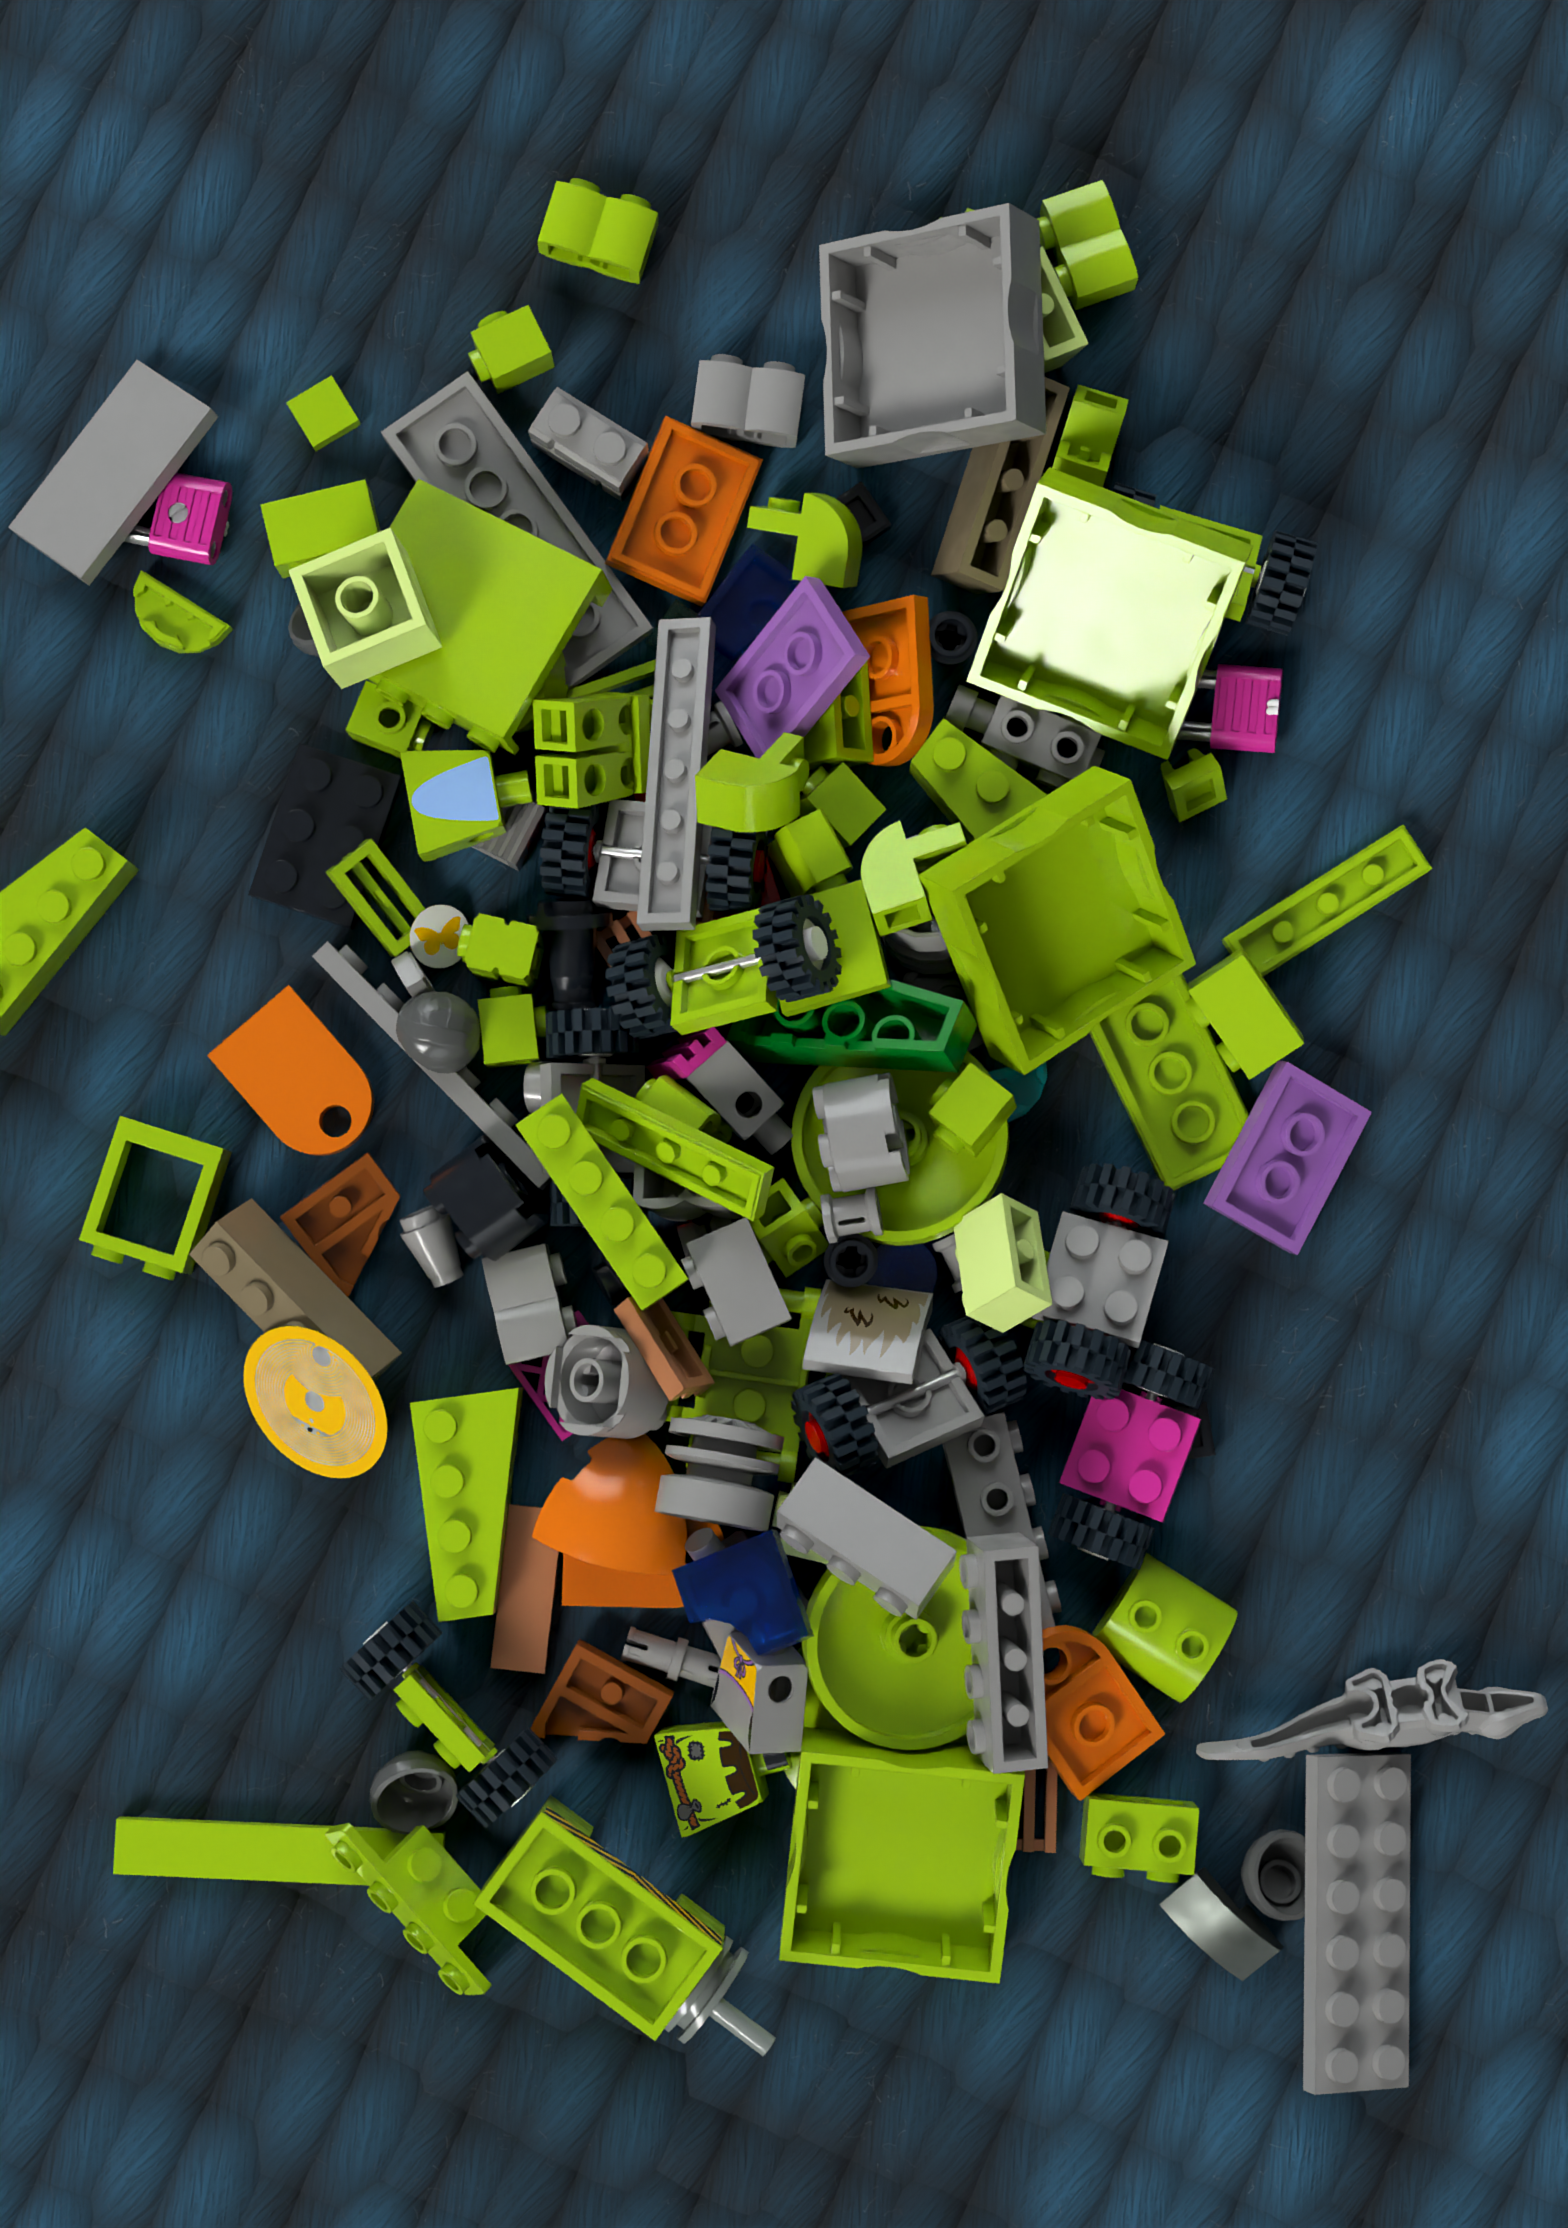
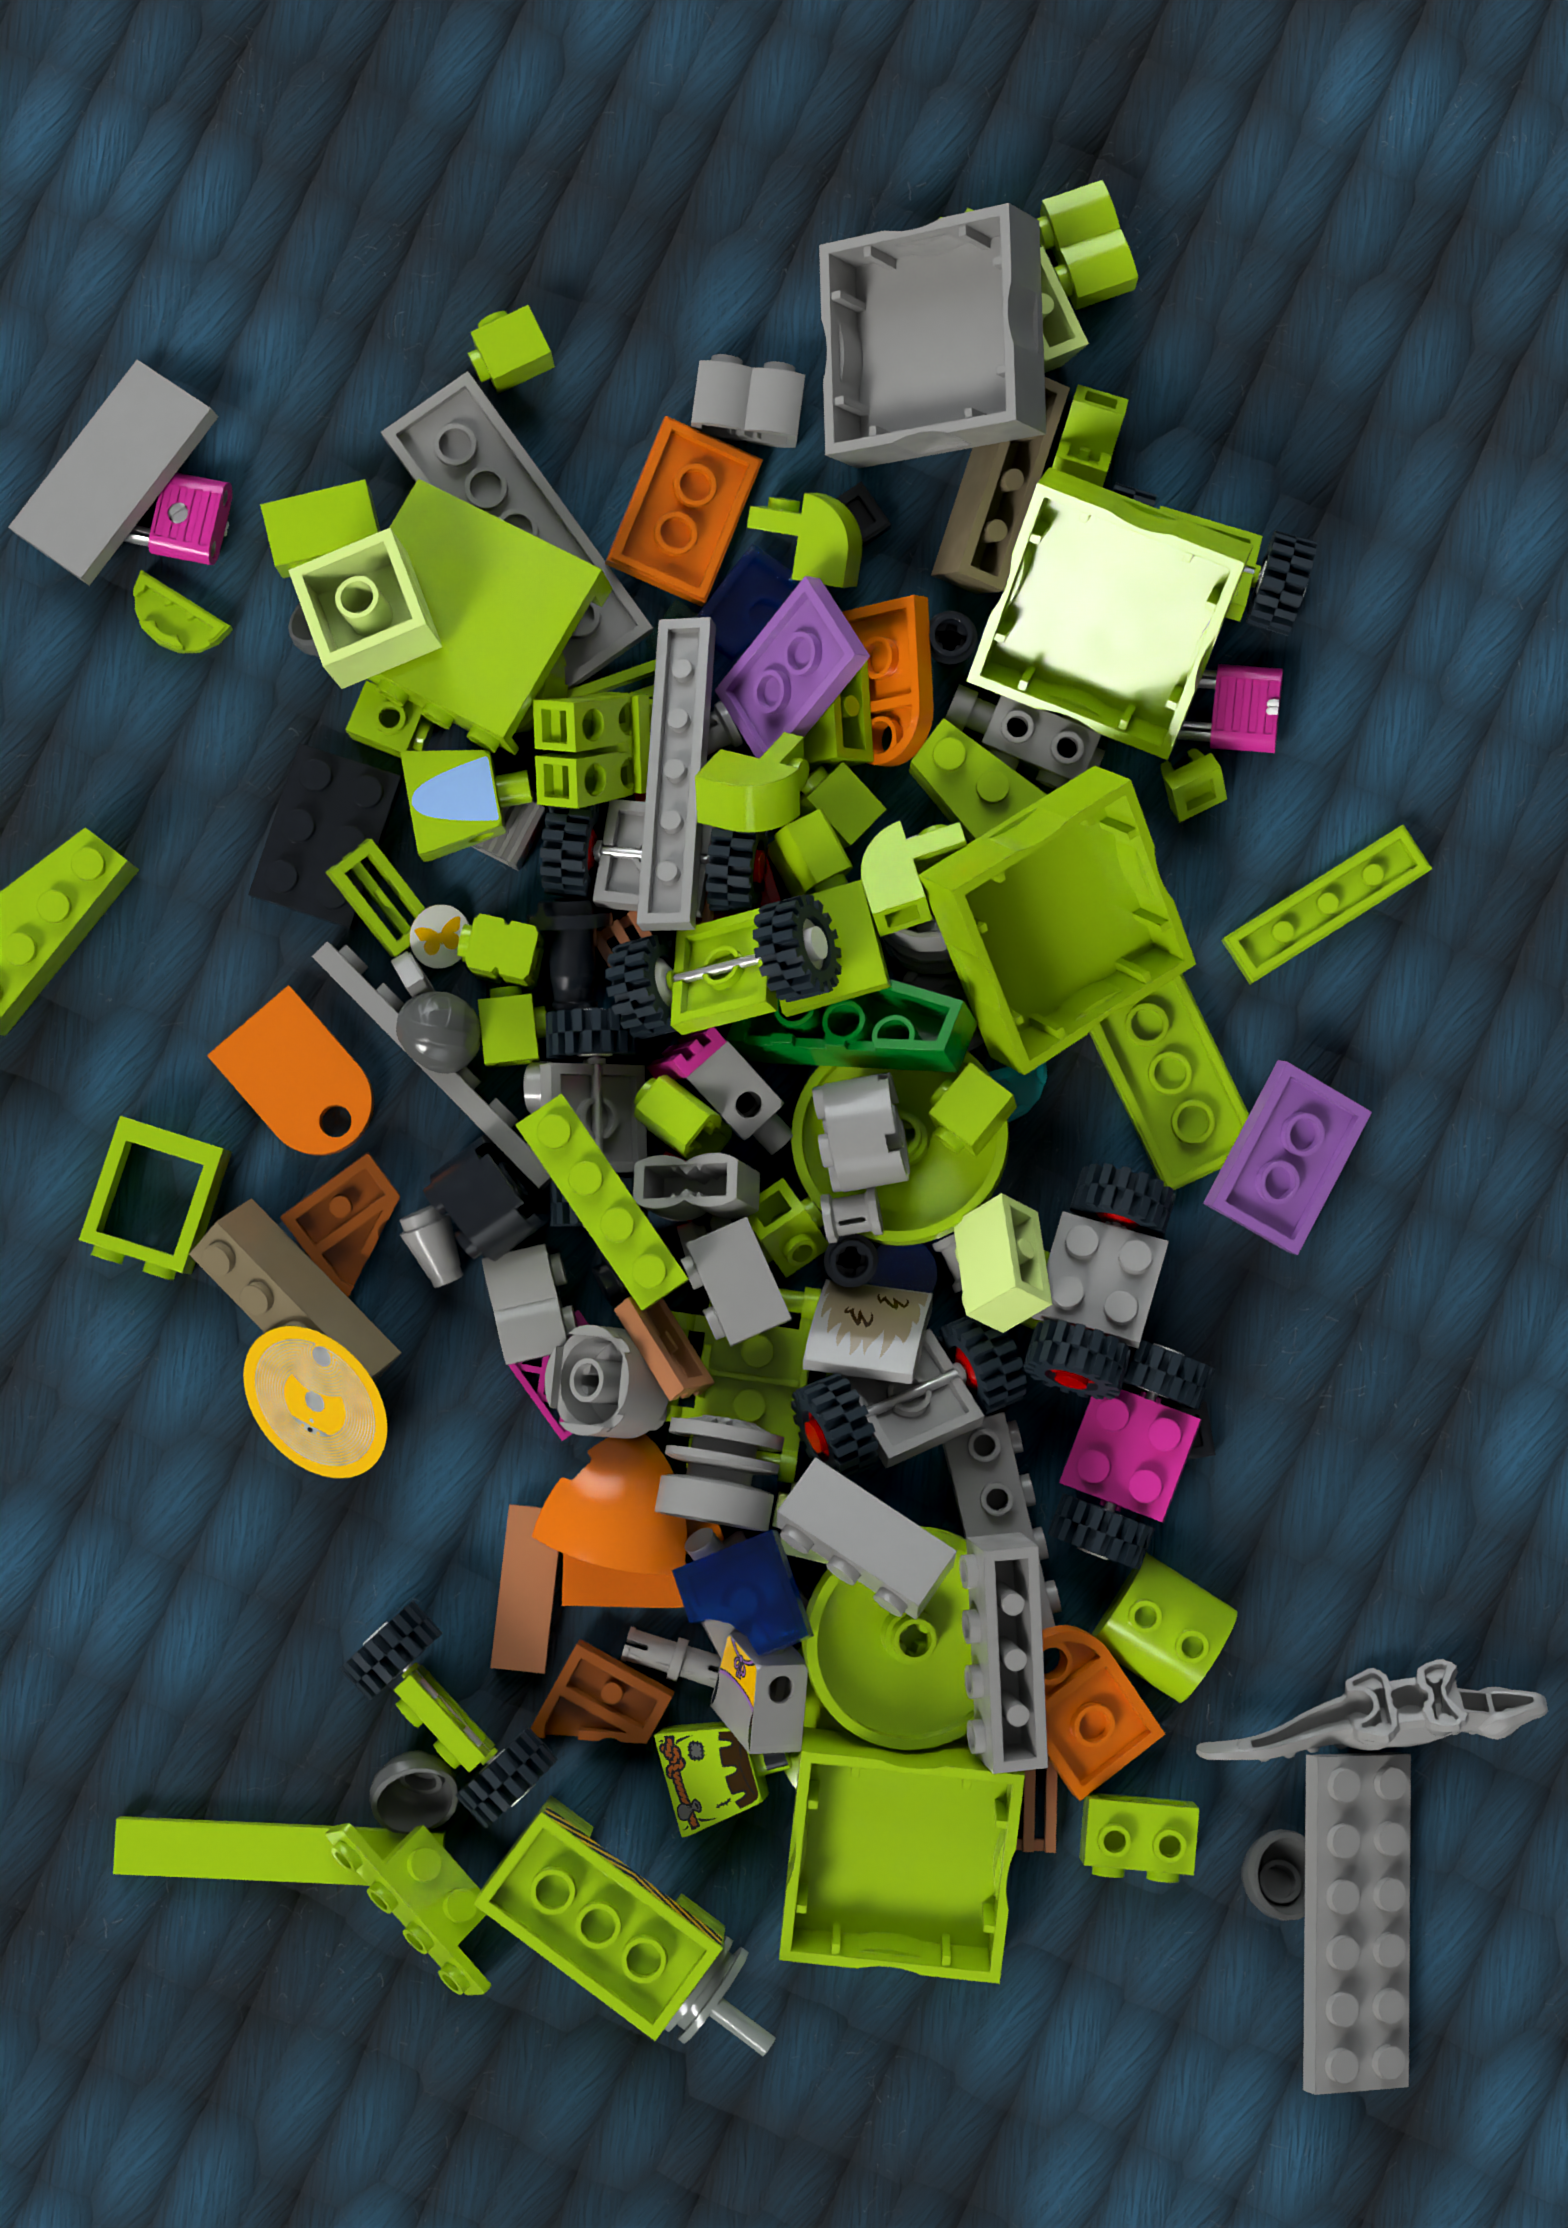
(323, 413): lime tile -> none
(466, 1483): lime wedge -> none
(589, 444): light grey brick -> none
(598, 230): lime brick -> none
(675, 1149): lime tile -> none
(1223, 1931): pearl dark grey slope -> none
(1244, 1015): lime brick -> none

